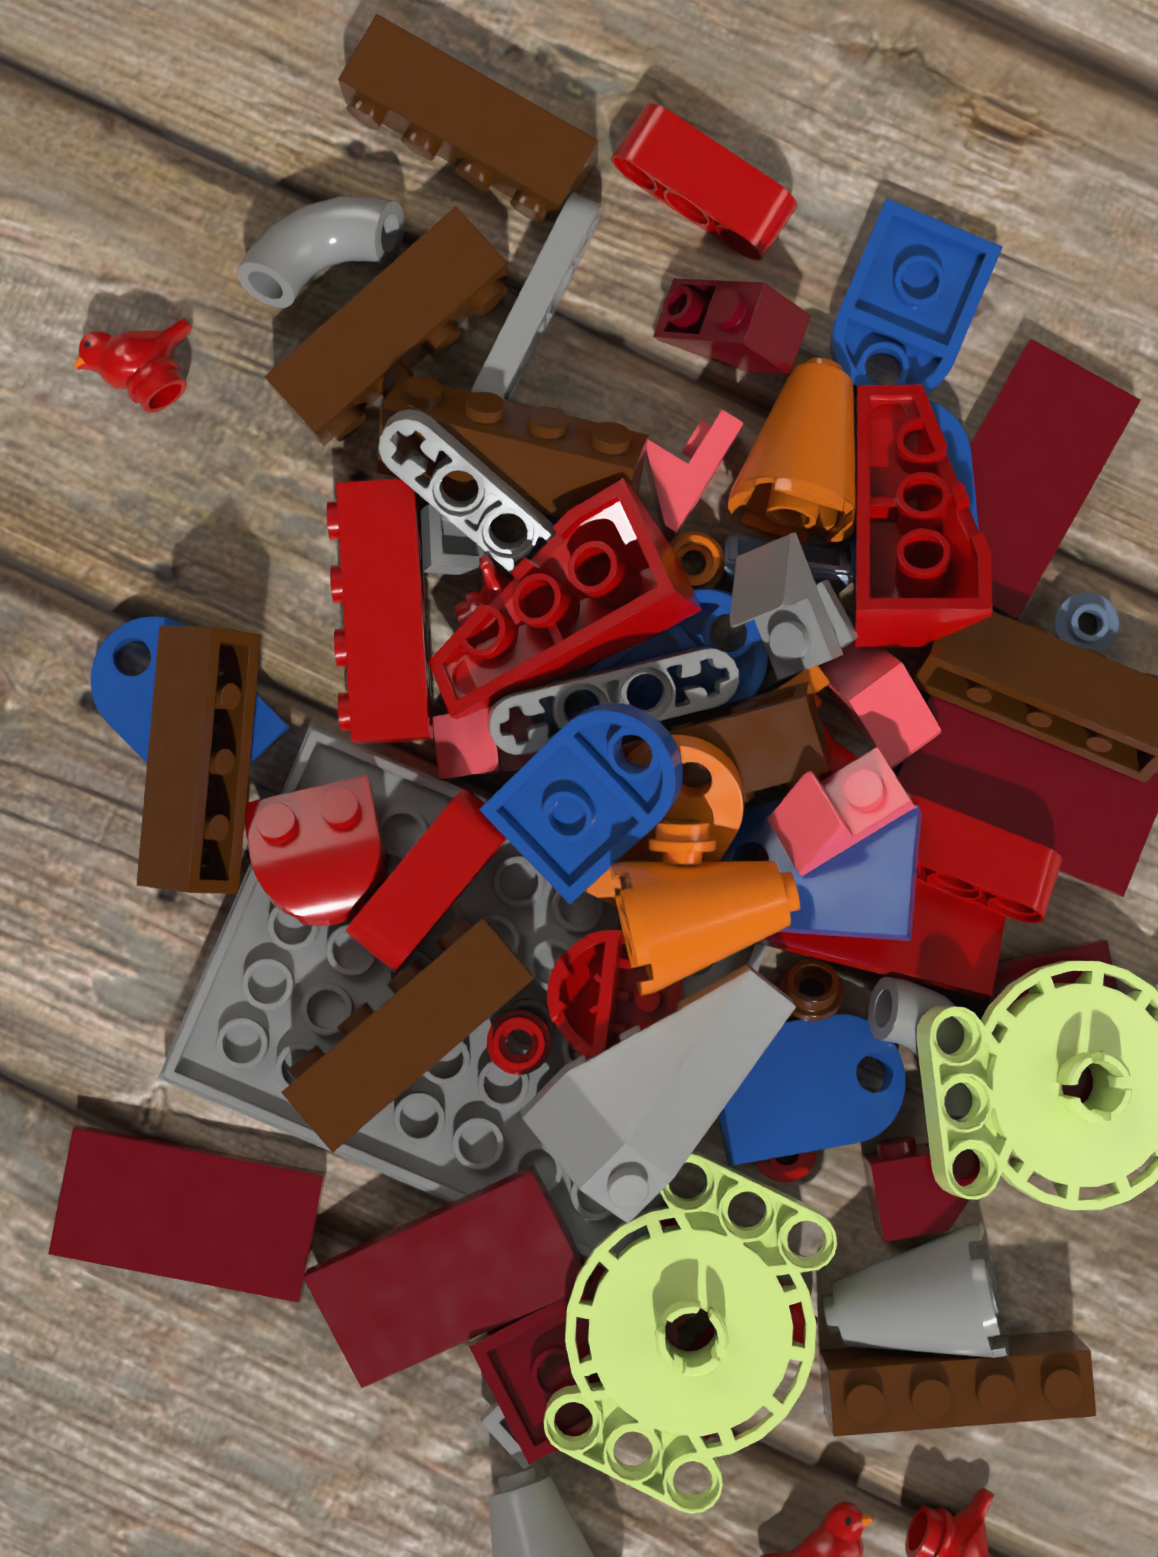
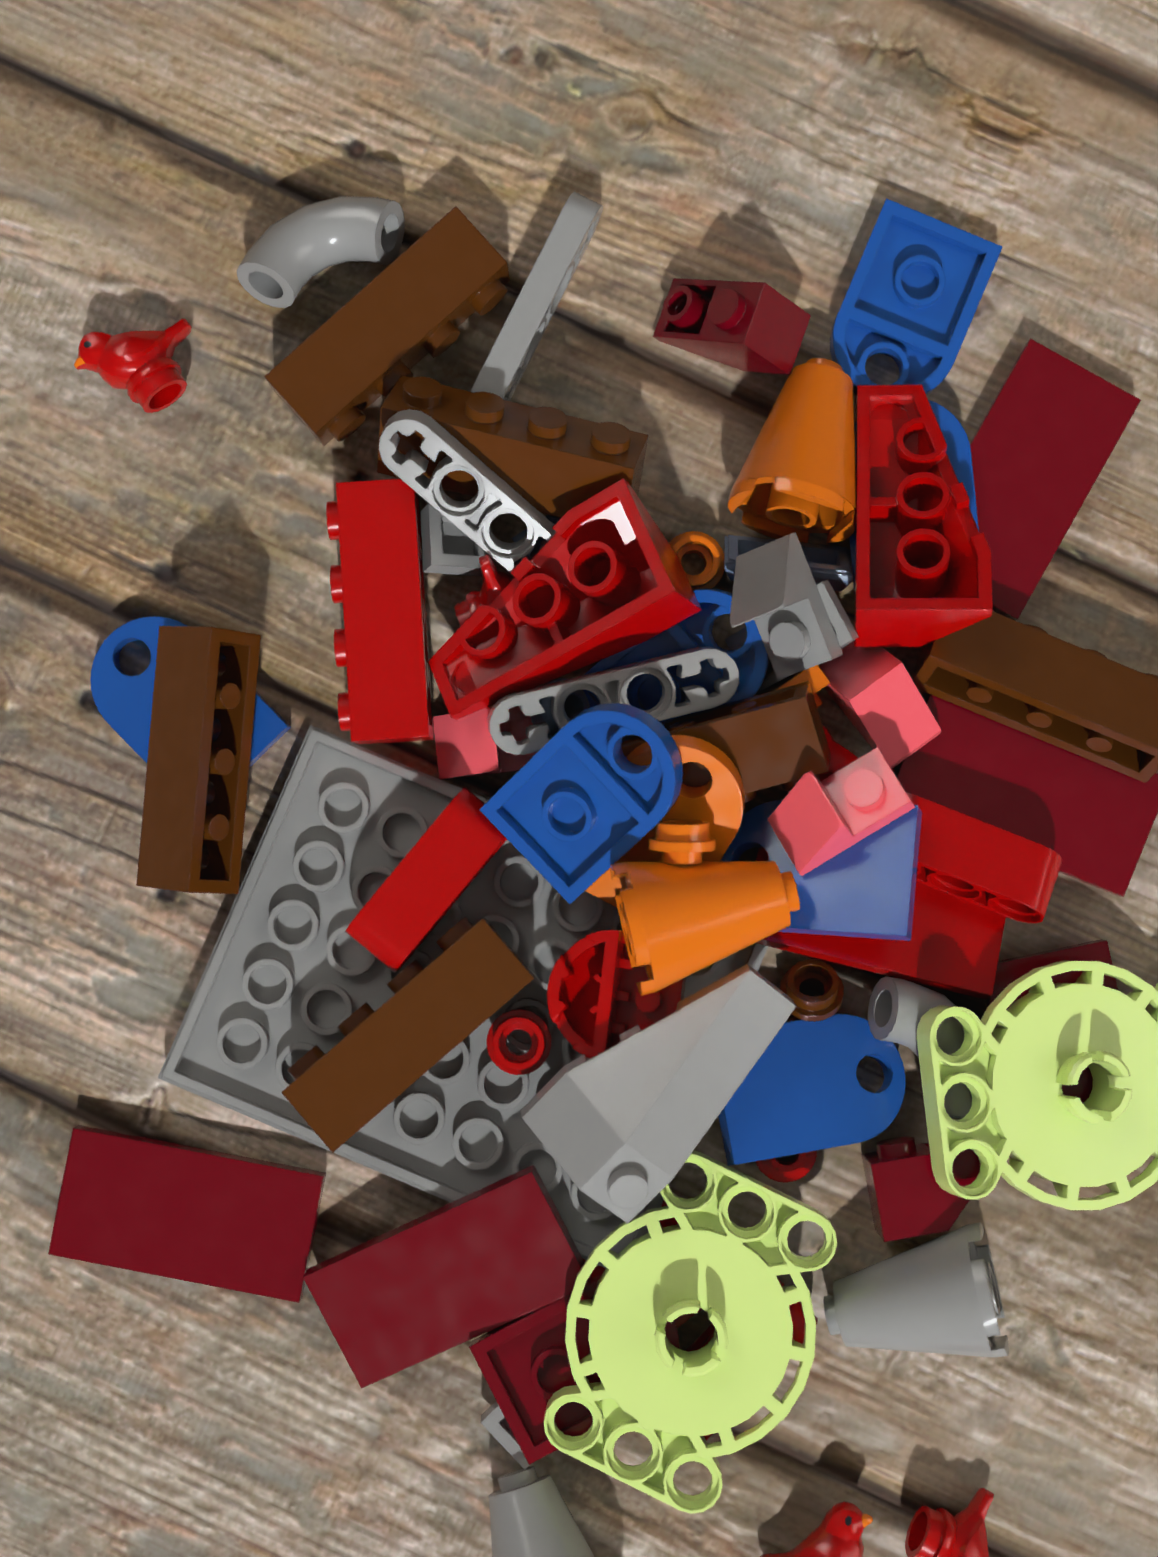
(318, 850): red slope -> none
(466, 120): reddish brown brick -> none
(679, 484): coral slope -> none
(704, 182): red beam -> none
(908, 1390): reddish brown brick -> none
(1067, 615): sand blue plate -> none

